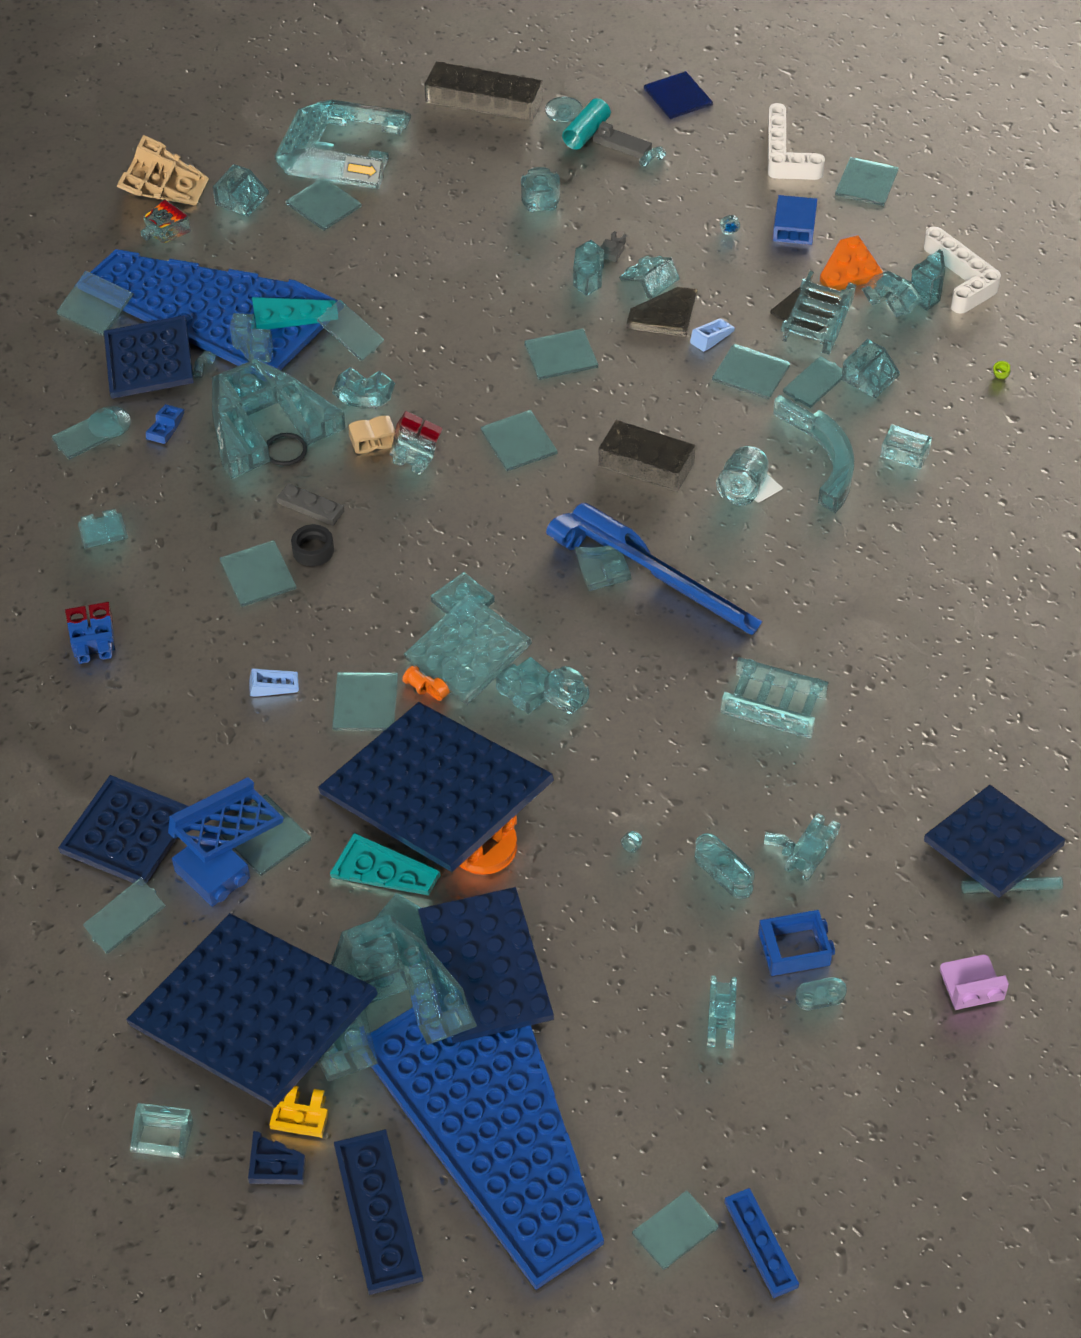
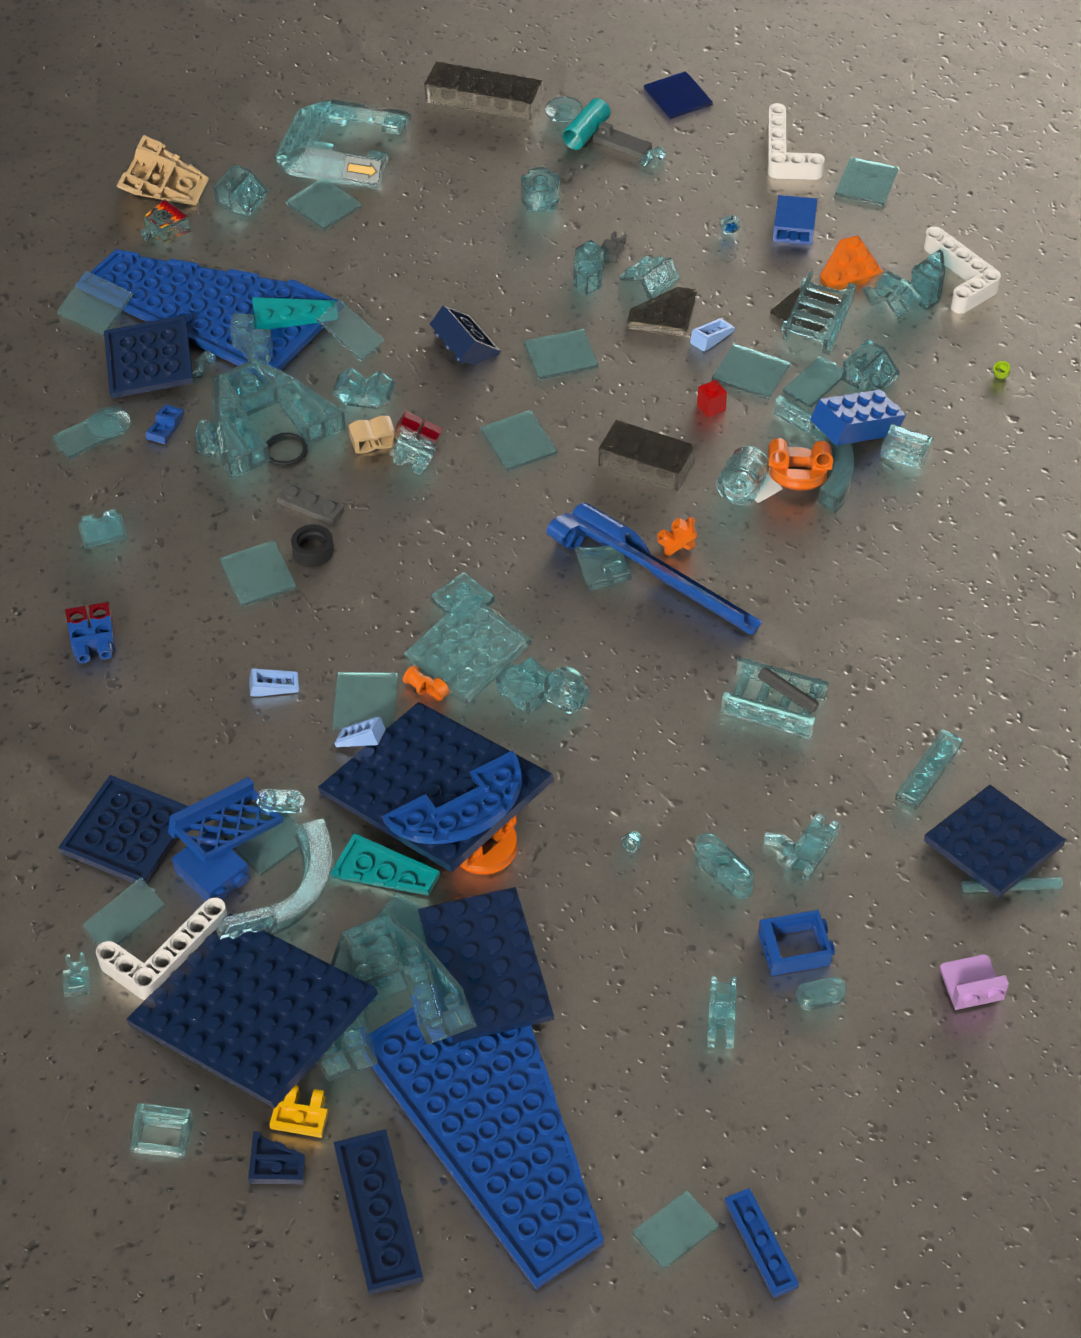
(76, 979): none -> clear light blue plate
(167, 954): none -> white beam
(206, 438): none -> clear light blue plate
(280, 800): none -> clear light blue plate
(317, 861): none -> clear light blue arch
(361, 734): none -> light blue slope
(463, 336): none -> dark blue slope
(467, 815): none -> blue plate
(680, 537): none -> orange hips
(712, 398): none -> red brick
(782, 457): none -> orange piece
(788, 690): none -> dark grey axle
(856, 416): none -> blue brick
(929, 769): none -> clear light blue plate

